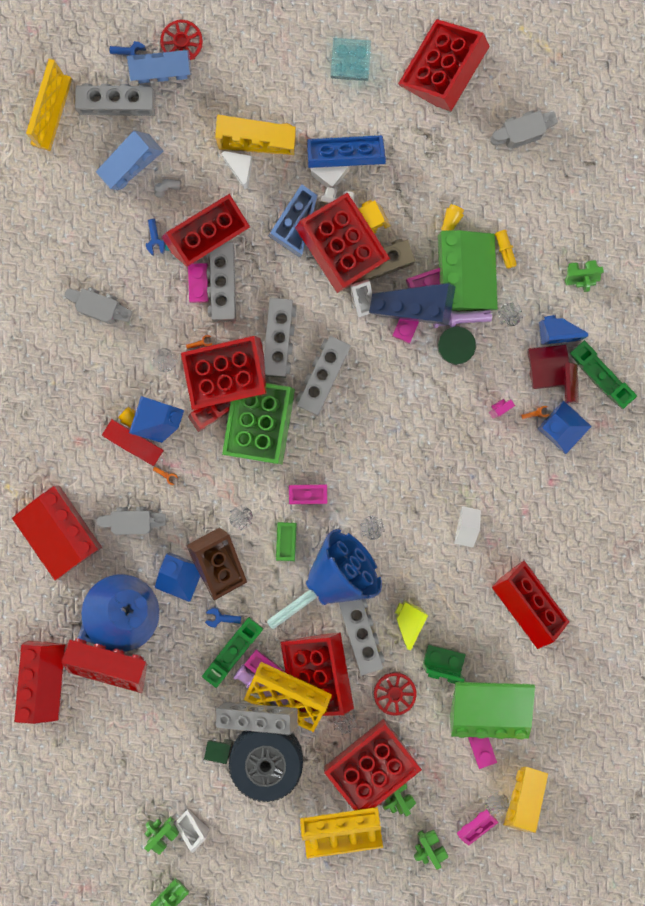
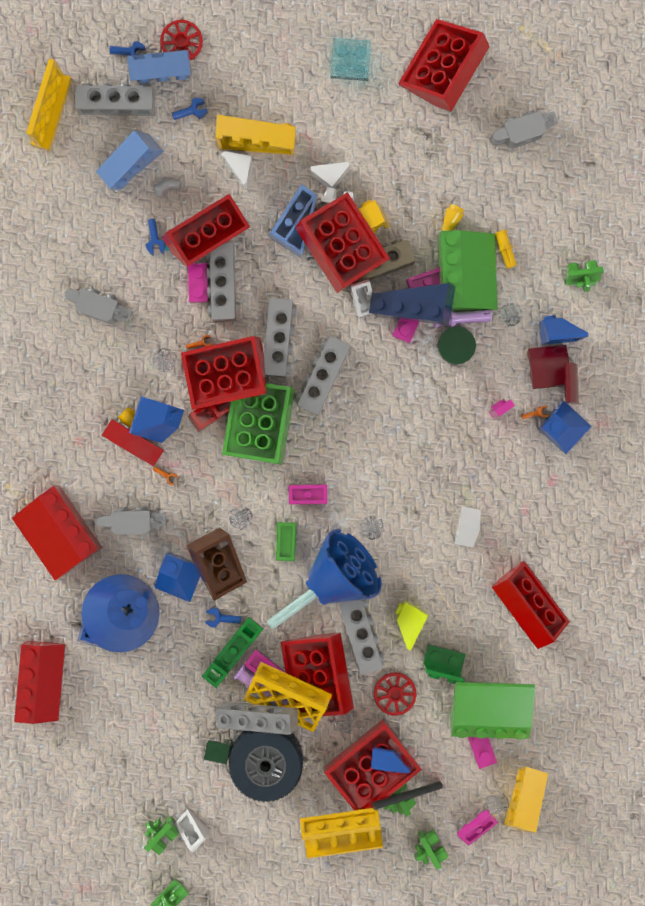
(105, 665): red slope -> none
(191, 110): none -> blue bar
(346, 151): blue tile -> none
(388, 761): none -> blue slope
(407, 795): none -> pearl dark grey bar
(602, 376): green slope -> none

